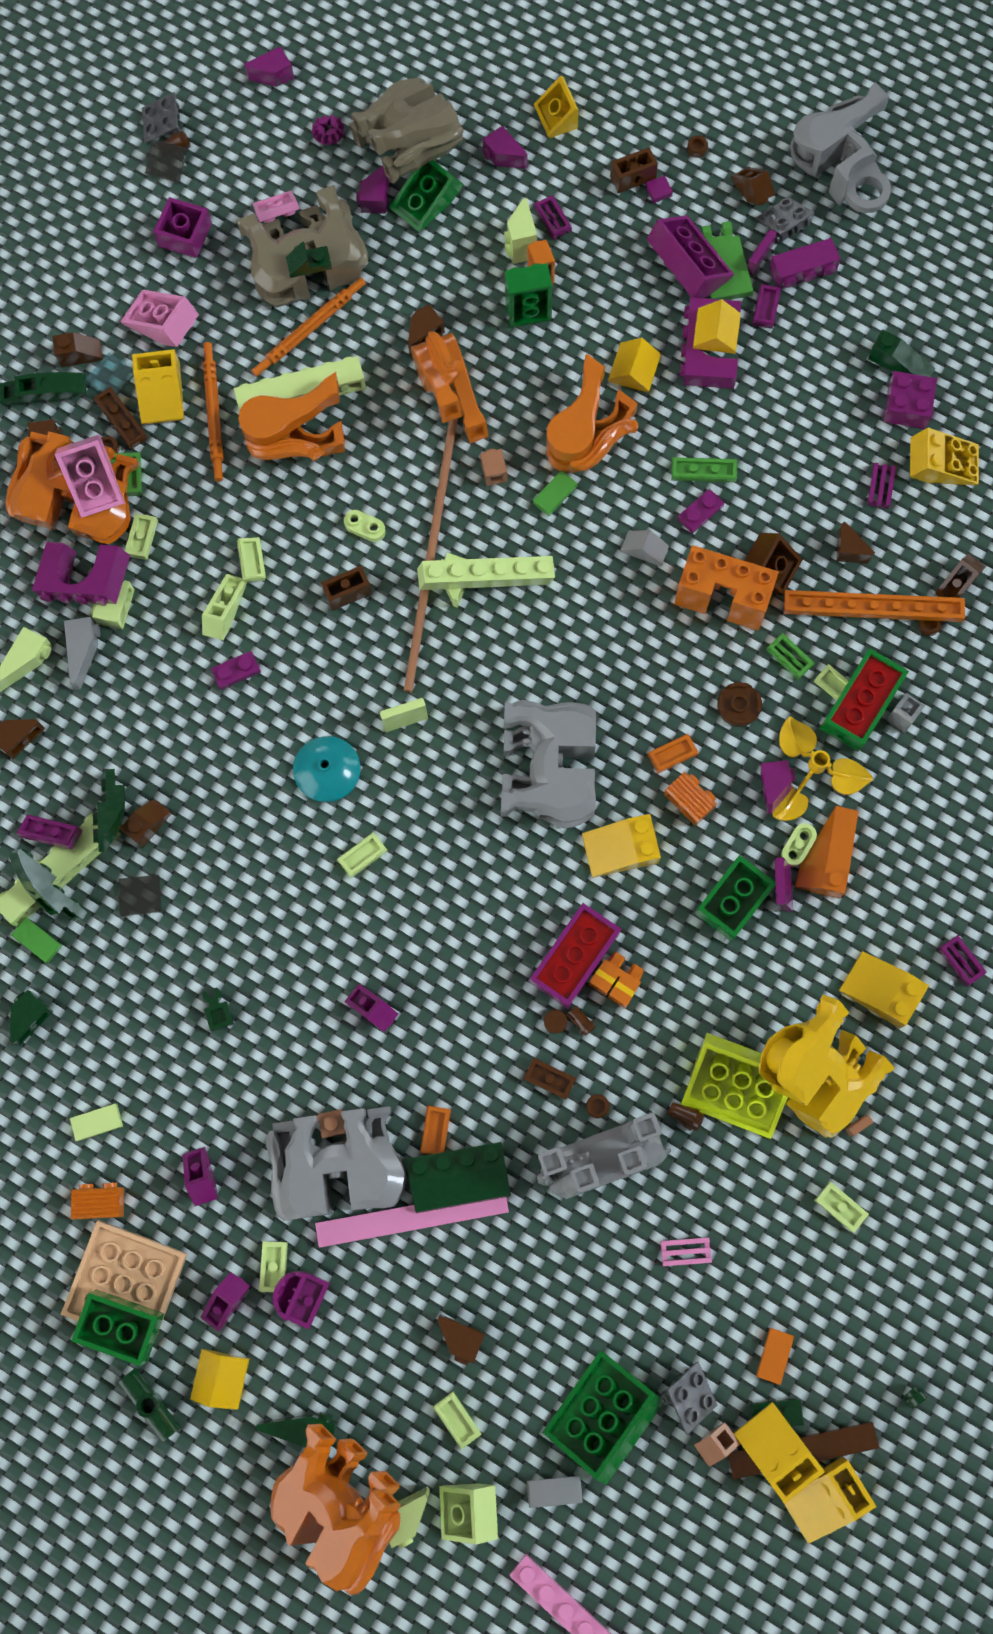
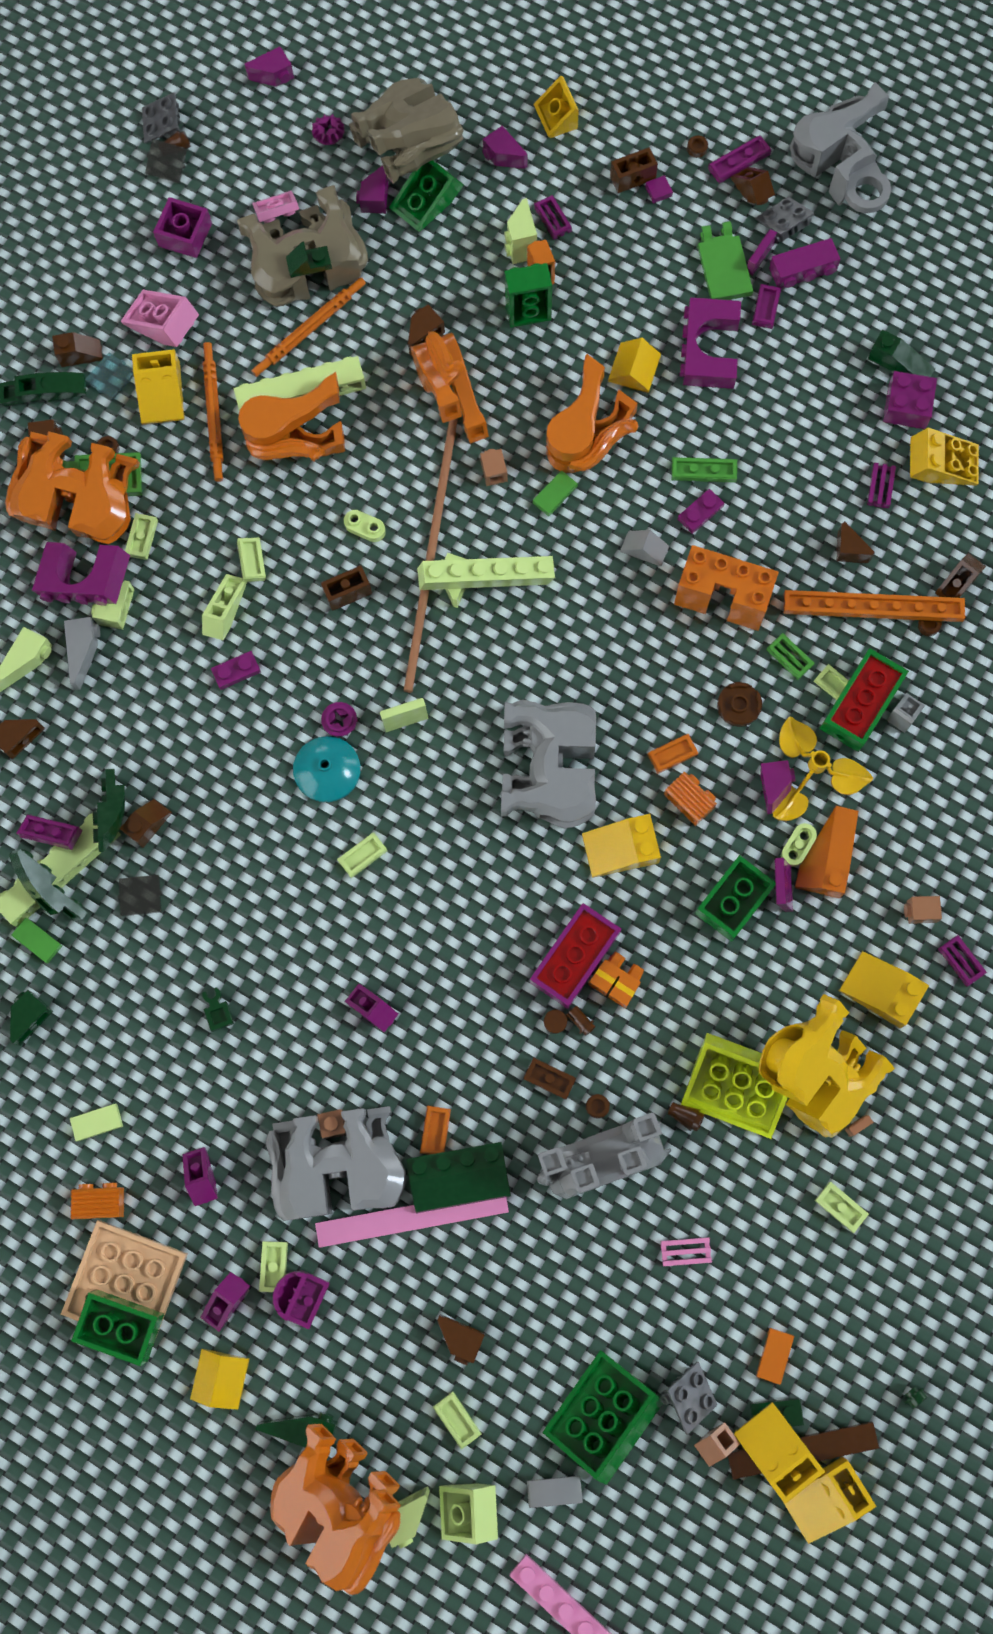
(89, 475): bright pink slope -> none
(120, 418): reddish brown tile -> none
(138, 1391): dark green piece -> none
(344, 710): none -> magenta gear
(689, 256): magenta slope -> none
(717, 328): yellow slope -> none
(739, 159): none -> magenta tile
(776, 554): reddish brown slope -> none
(923, 909): none -> nougat brick

